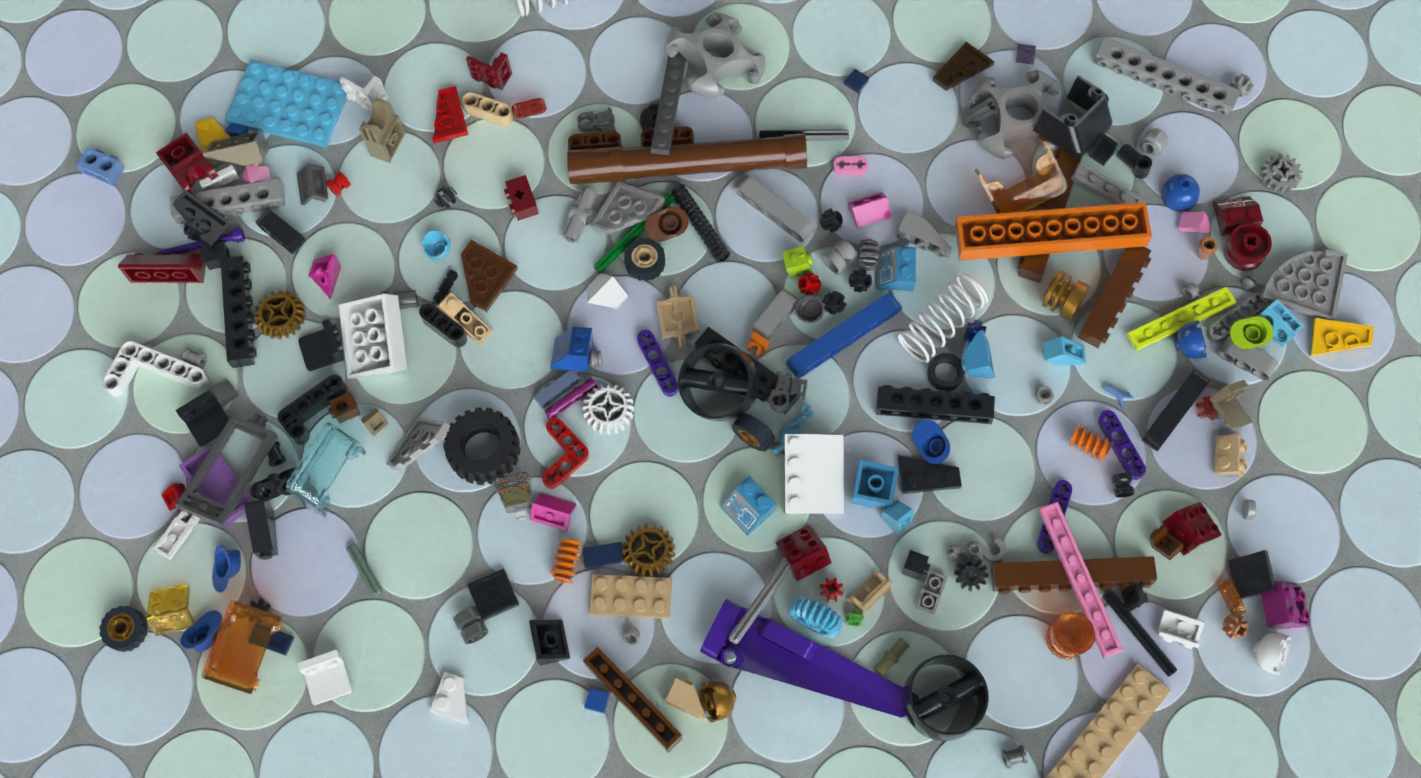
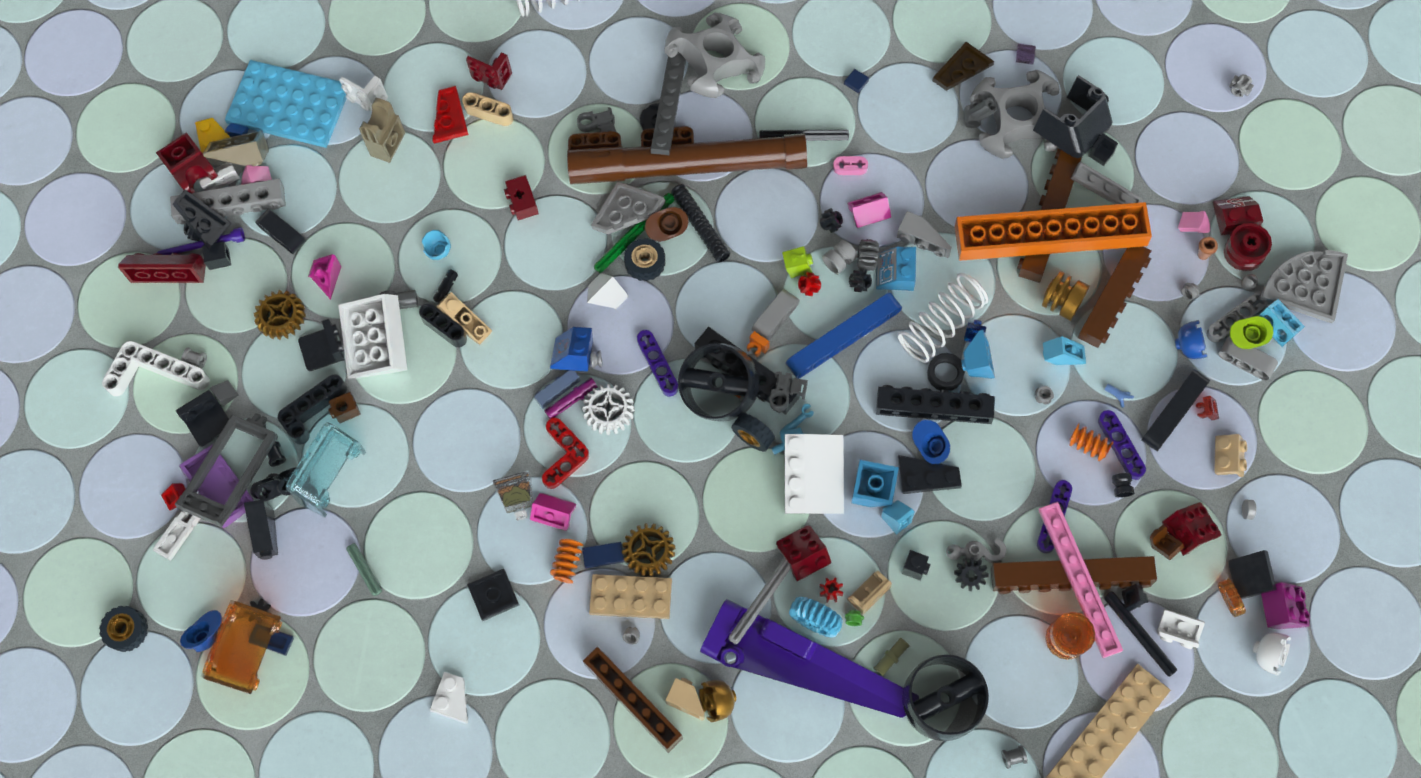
(99, 168): medium blue brick -> none
(169, 610): clear yellow bracket -> none
(226, 566): blue piece -> none
(230, 269): black brick -> none
(312, 183): dark grey panel -> none
(325, 677): white bracket -> none
(338, 183): red wheel -> none
(374, 421): dark tan tile -> none
(418, 440): light grey plate -> none
(445, 197): black gear -> none
(469, 622): dark grey wheel -> none
(475, 423): black tyre -> none
(485, 274): reddish brown plate -> none
(529, 108): clear red beam -> none
(549, 641): black slope -> none
(579, 215): light grey piece -> none
(597, 700): blue tile -> none
(677, 317): tan plate -> none
(749, 506): dark azure slope -> none
(774, 208): light grey beam -> none
(809, 309): dark grey hair -> none
(834, 302): black gear -> none
(931, 592): light grey slope -> none
(1030, 192): clear orange windscreen -> none
(1134, 160): black piece -> none
(1154, 141): light grey head -> none
(1175, 320): neon yellow plate -> none
(1176, 76): light grey brick -> none
(1180, 192): blue cylinder -> none
(1229, 407): dark tan bracket -> none
(1235, 626): nougat gear -> none
(1281, 173): light grey gear -> none
(1337, 336): yellow wing -> none

